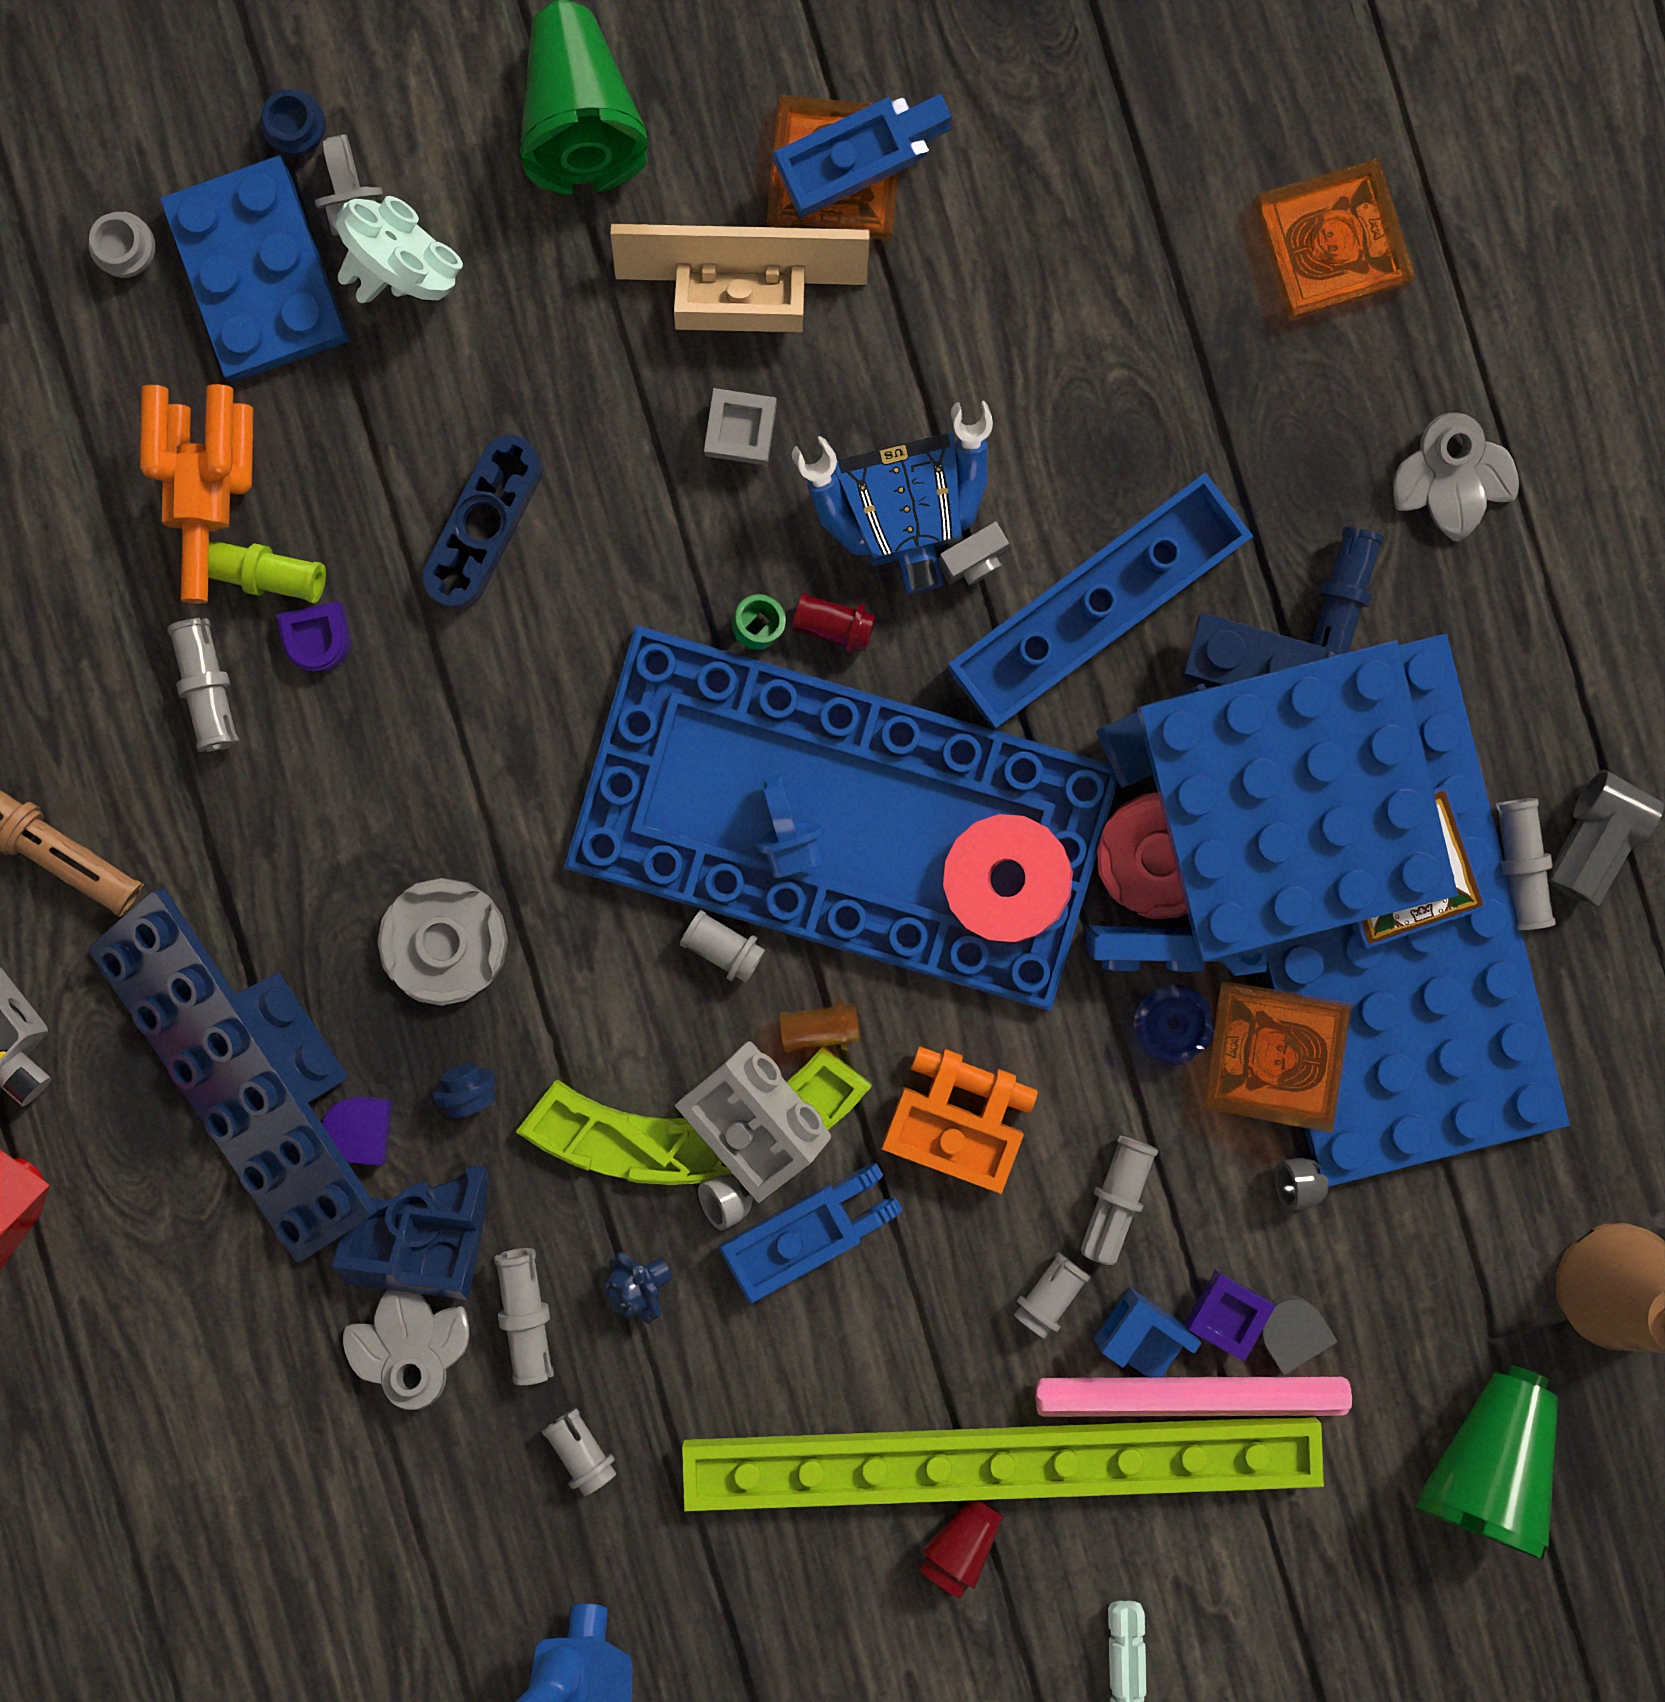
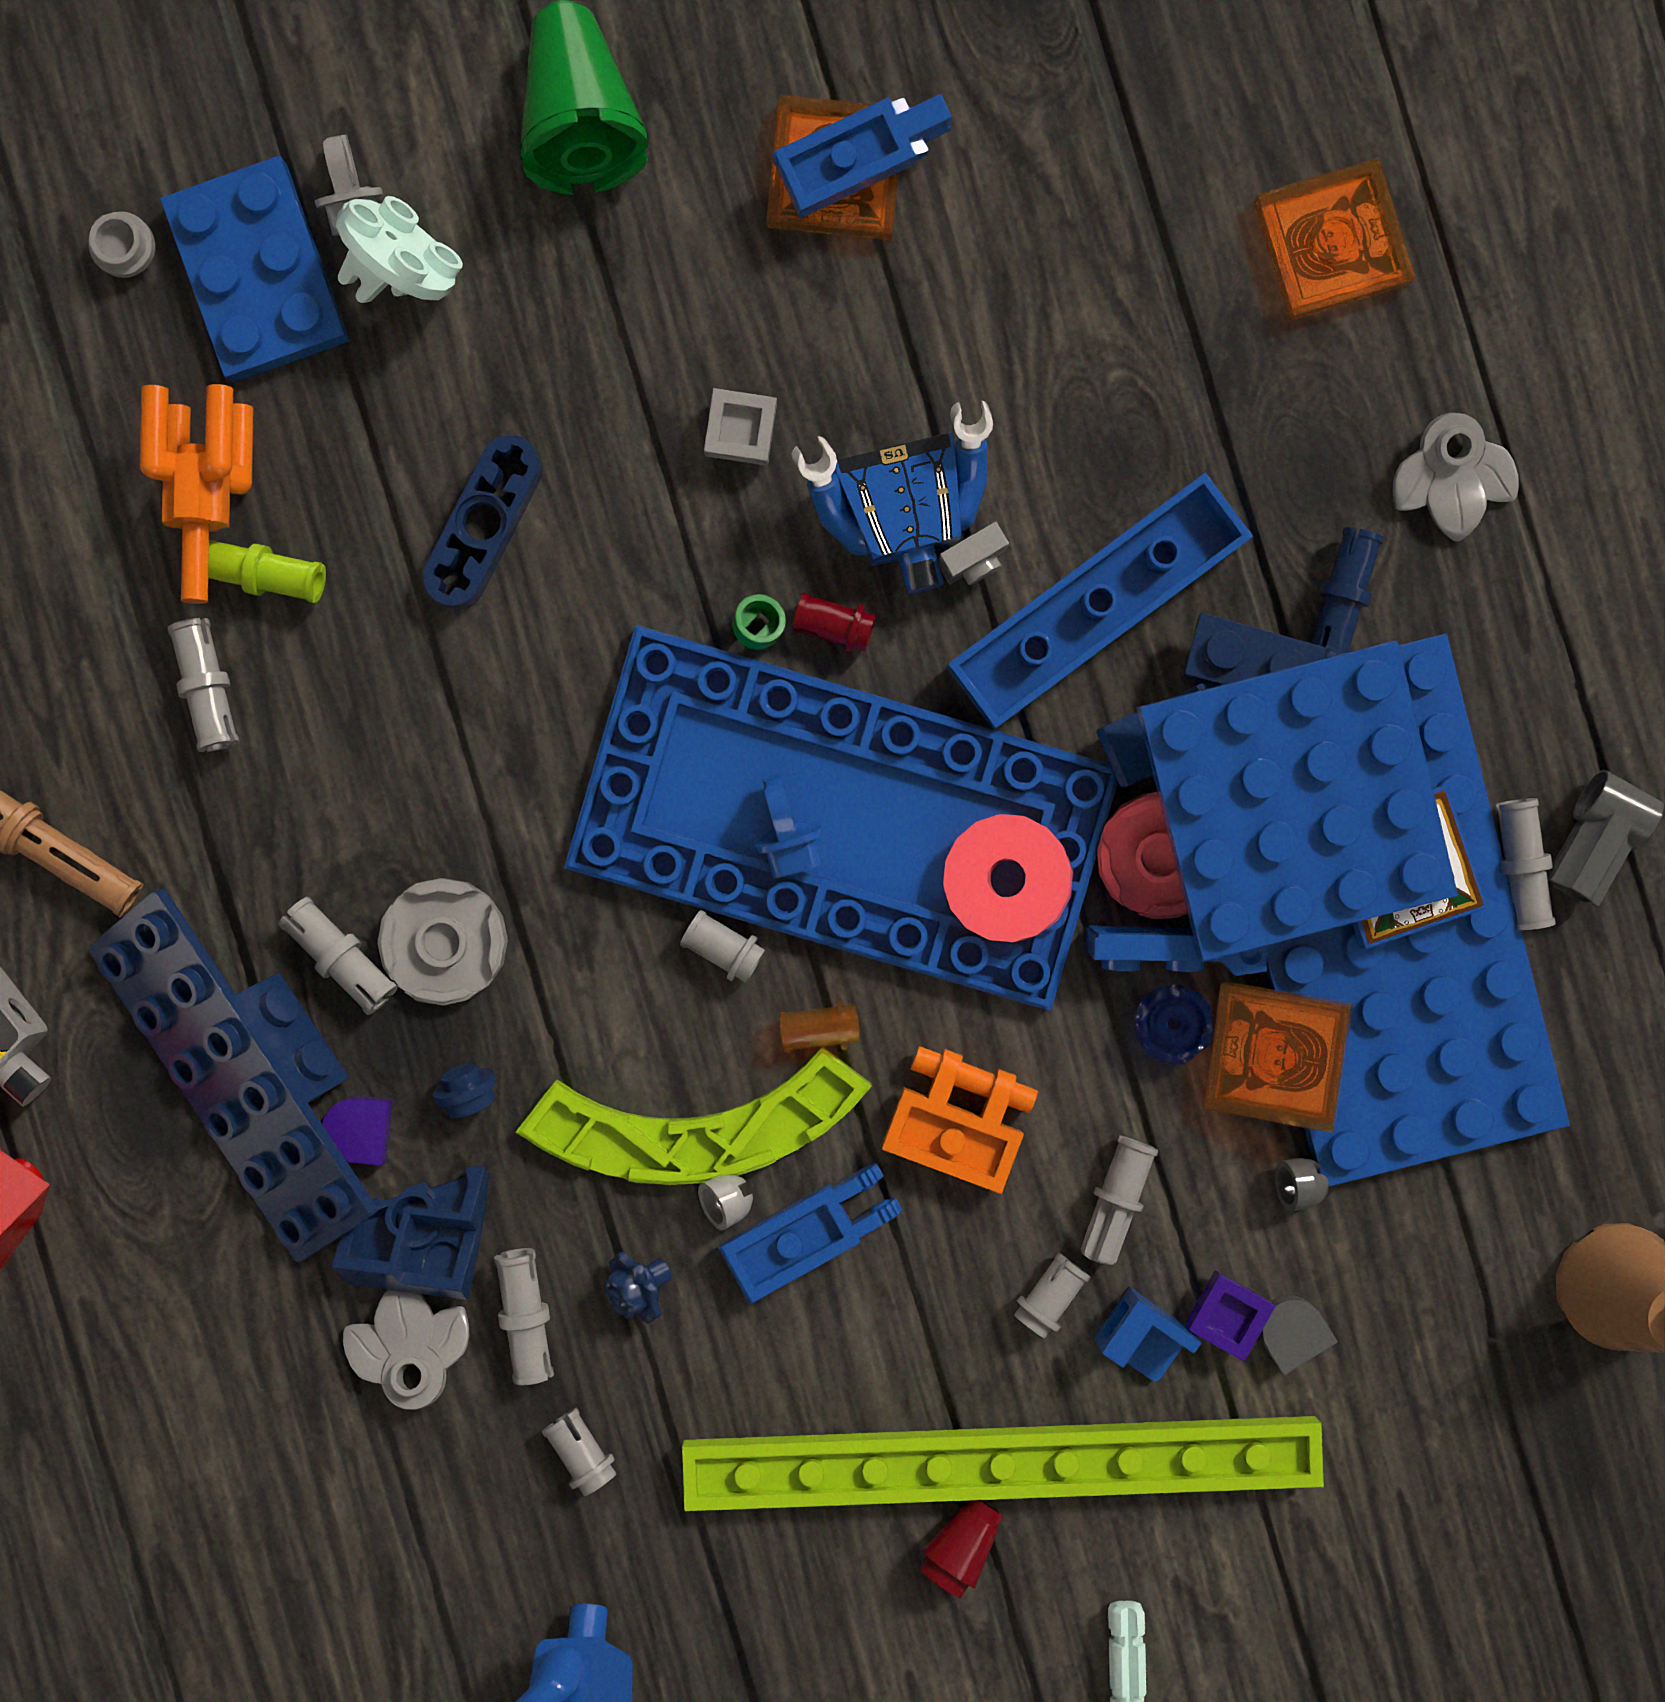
(293, 122): dark blue plate -> none
(315, 636): dark purple tile -> none
(337, 955): none -> light grey pin
(740, 273): tan bracket -> none
(755, 1121): light grey bracket -> none
(1193, 1396): bright pink axle -> none
(1501, 1465): green cone -> none

